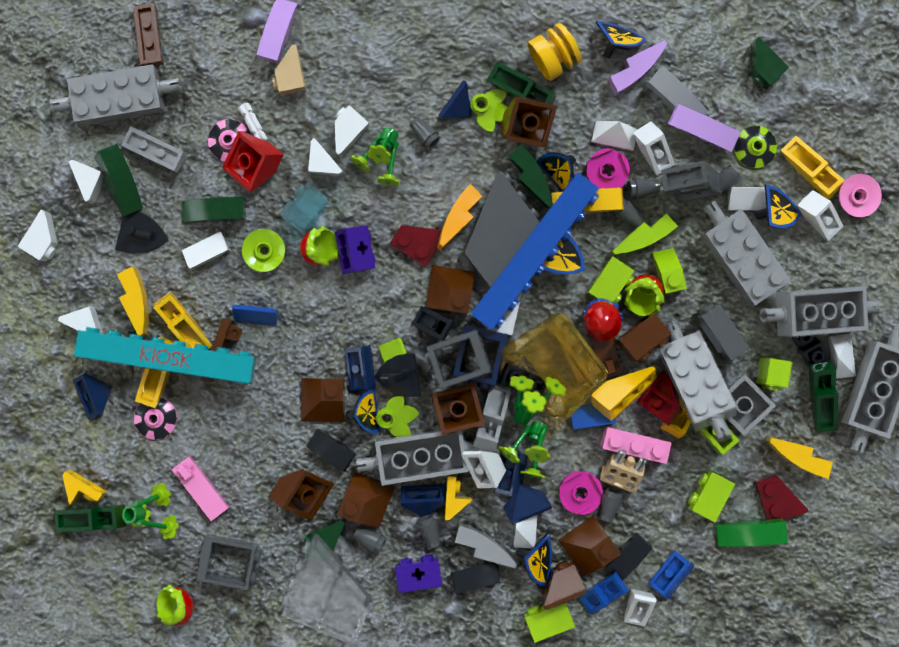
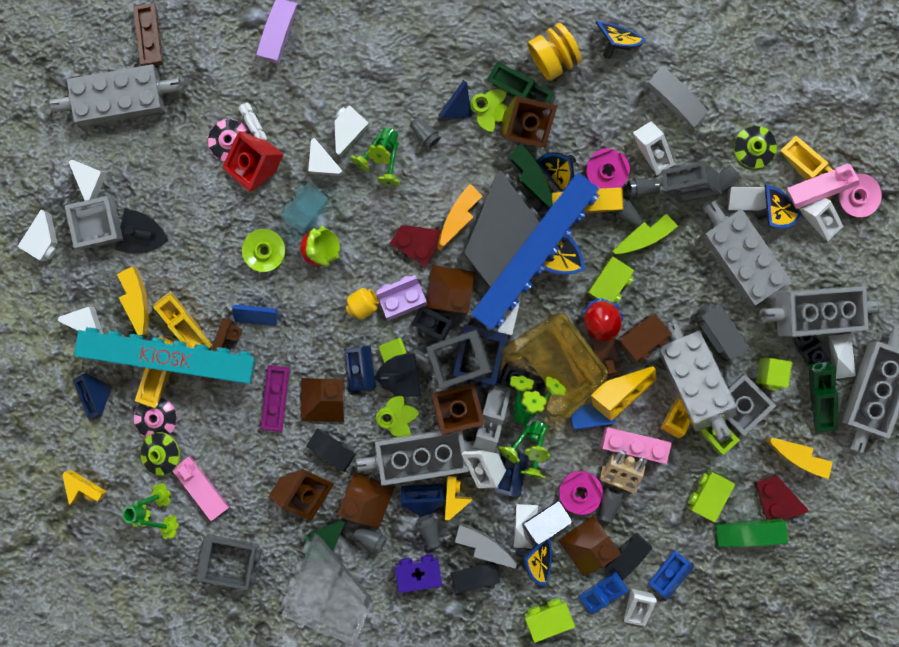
(89, 518): dark green slope -> none
(93, 222): none -> light grey piece
(119, 180): dark green slope -> none
(154, 149): light grey hinge -> none
(167, 452): none -> dish
(174, 606): lime hair -> none
(205, 250): white slope -> none
(214, 209): dark green slope -> none
(275, 398): none -> magenta tile
(289, 73): tan slope -> none
(355, 249): dark purple brick -> none
(362, 303): none -> yellow head
(365, 412): shield -> none
(401, 297): none -> lavender bracket
(525, 504): dark blue slope -> none
(547, 523): none -> slope
(562, 585): slope -> none
(614, 134): white slope -> none
(636, 68): lavender slope -> none
(644, 295): lime hair -> none
(661, 399): dark red wing -> none
(669, 270): lime slope -> none
(704, 128): lavender slope -> none
(765, 64): dark green slope -> none
(823, 186): none -> bright pink hinge

